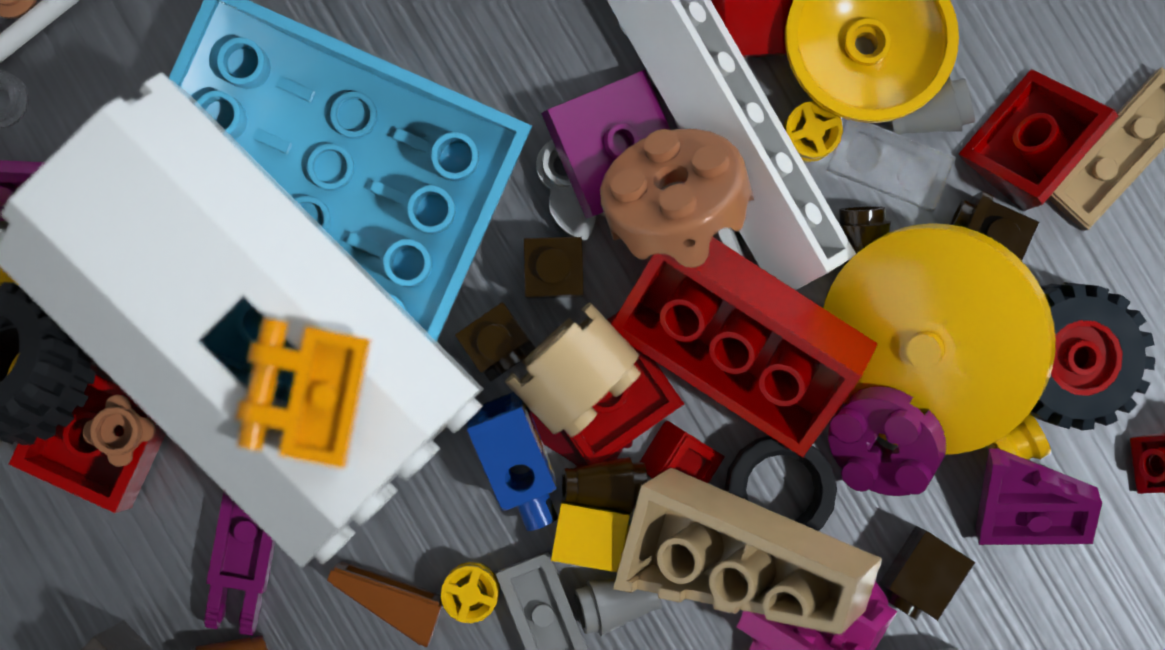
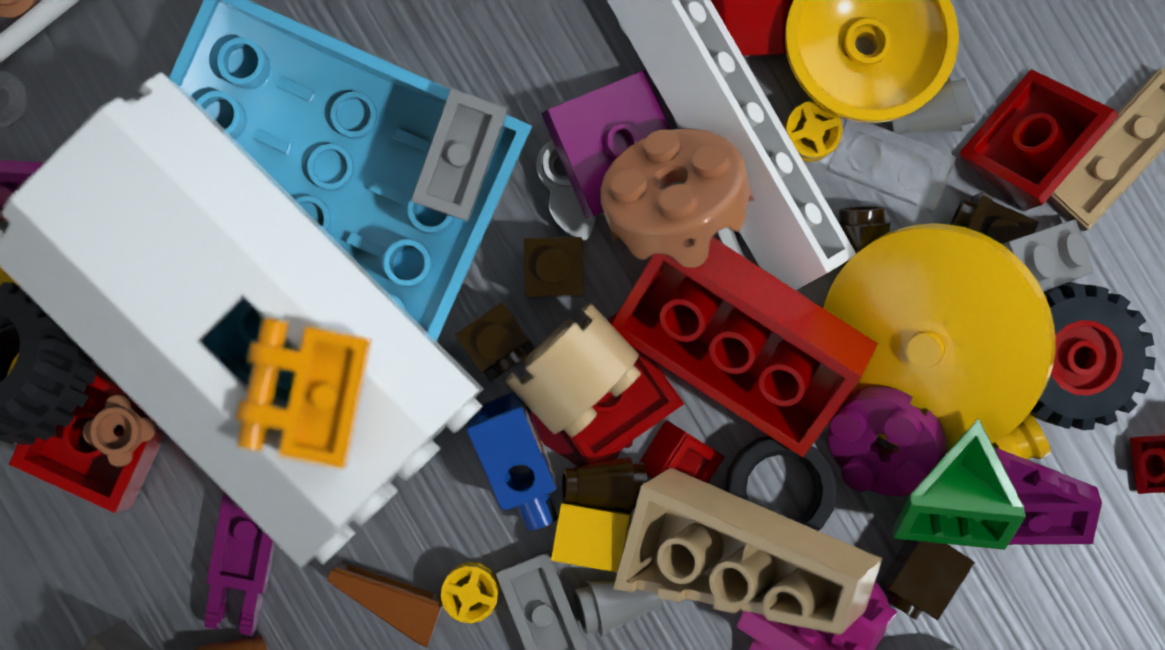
(459, 155): none -> light grey plate
(964, 499): none -> green slope
(1054, 254): none -> light grey plate

